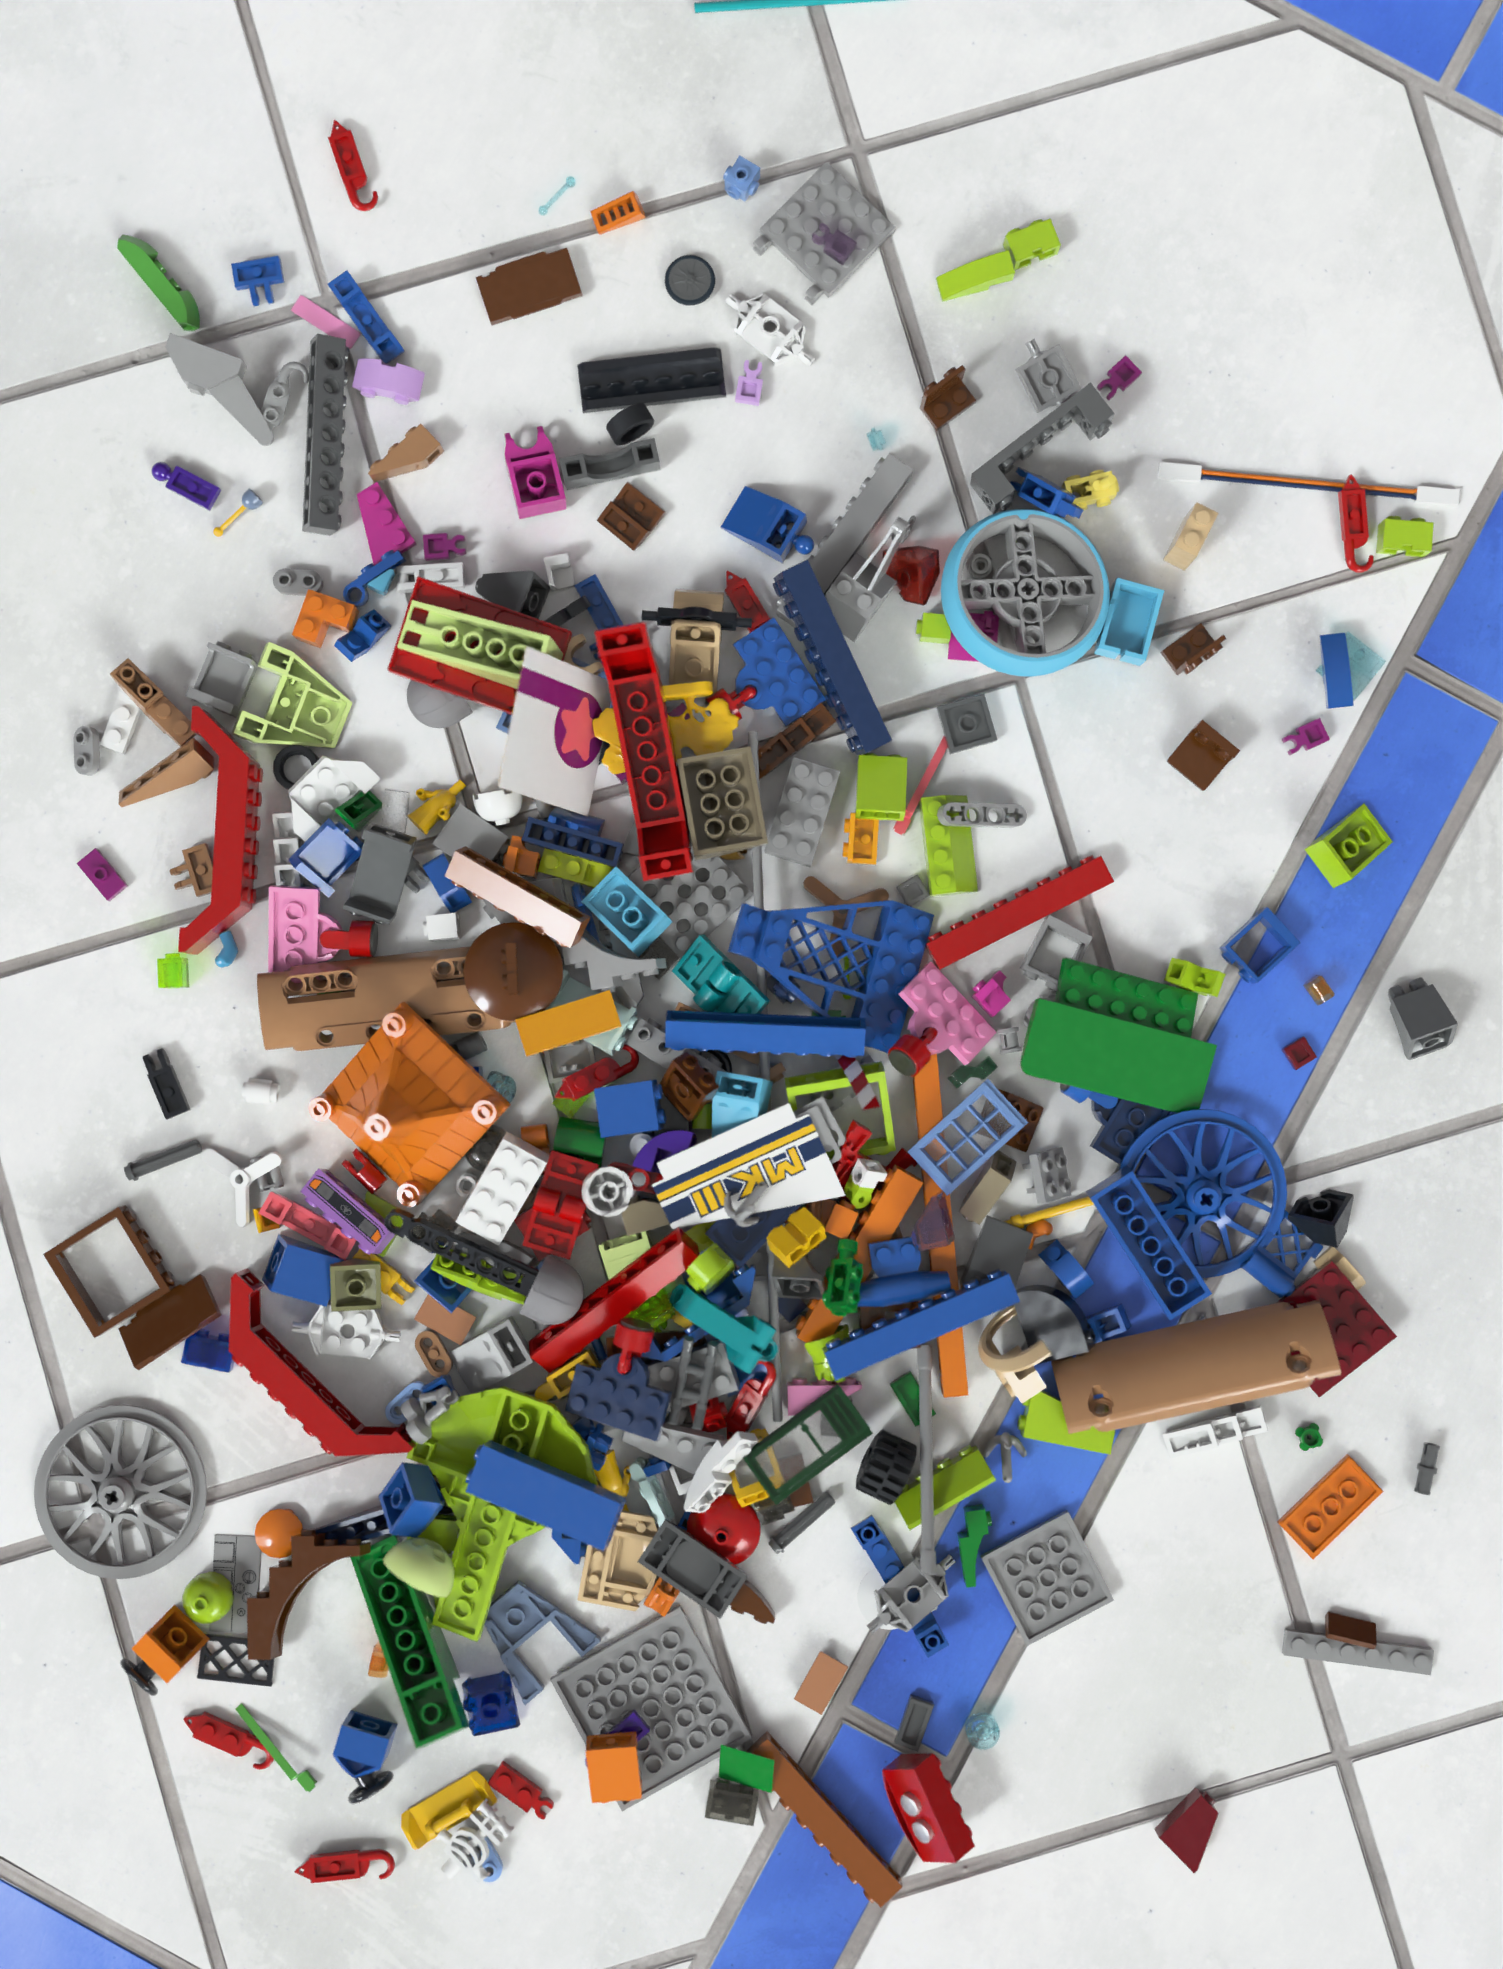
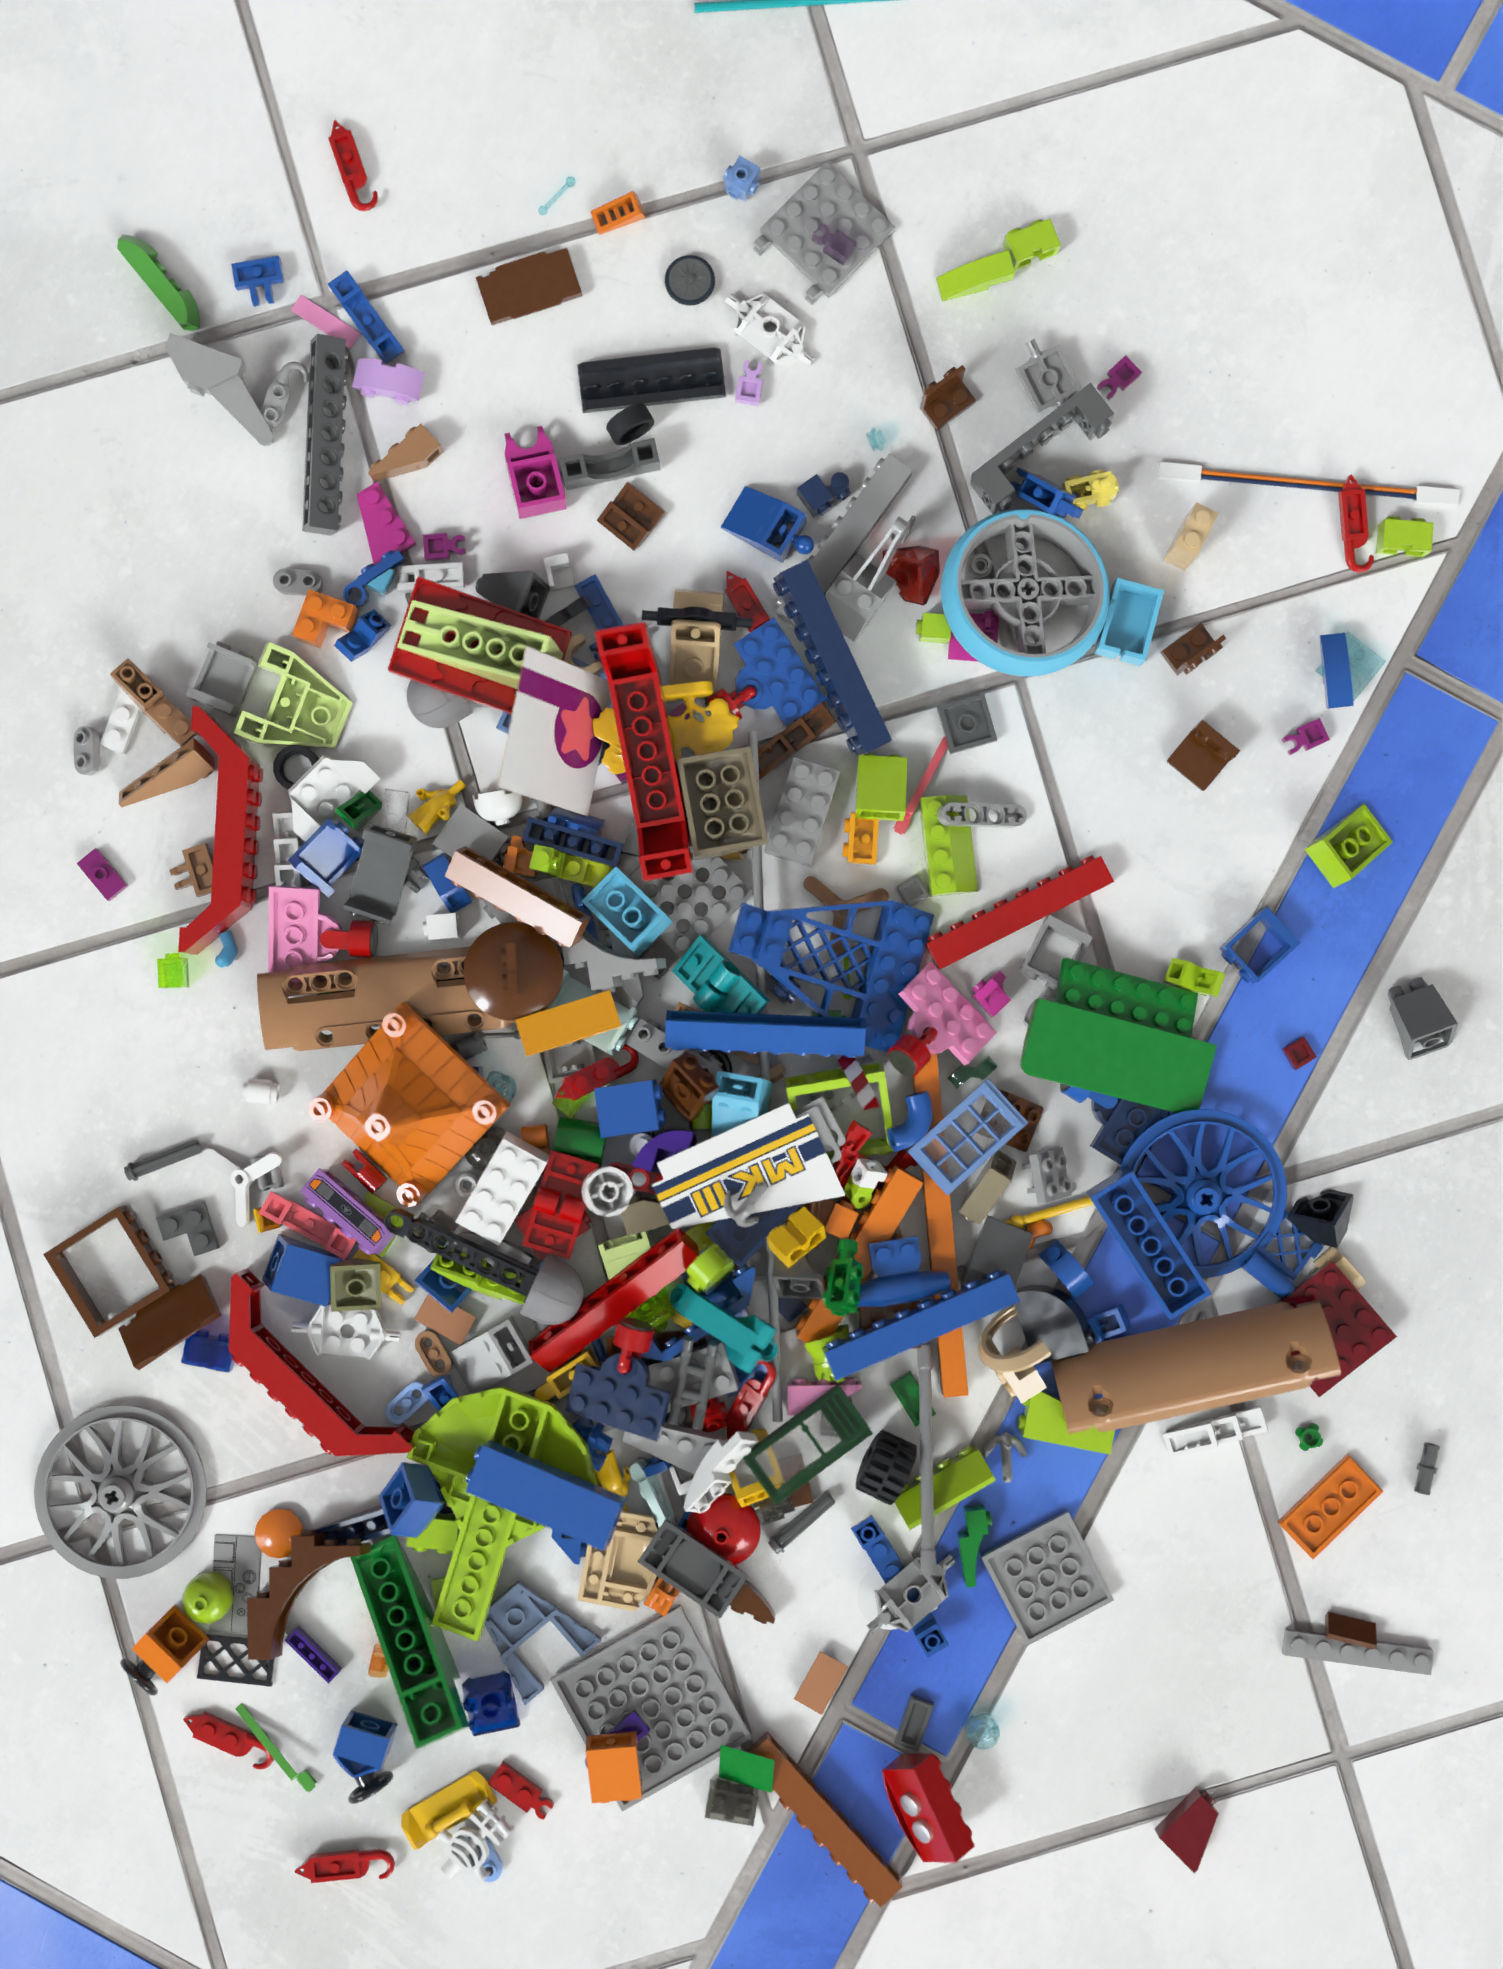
(166, 1086): black hinge -> none
(187, 485): dark purple plate -> none
(193, 1221): none -> dark grey plate
(250, 501): hinge -> none
(313, 1654): none -> dark purple piece
(419, 1419): light grey piece -> none
(422, 1565): yellowish green piece -> none
(479, 1035): none -> dark grey hinge
(547, 861): none -> lime brick
(819, 497): none -> dark blue brick
(915, 1125): none -> blue cylinder
(934, 1225): clear purple slope -> none
(1009, 1040): light grey bush -> none
(1318, 989): clear orange brick -> none

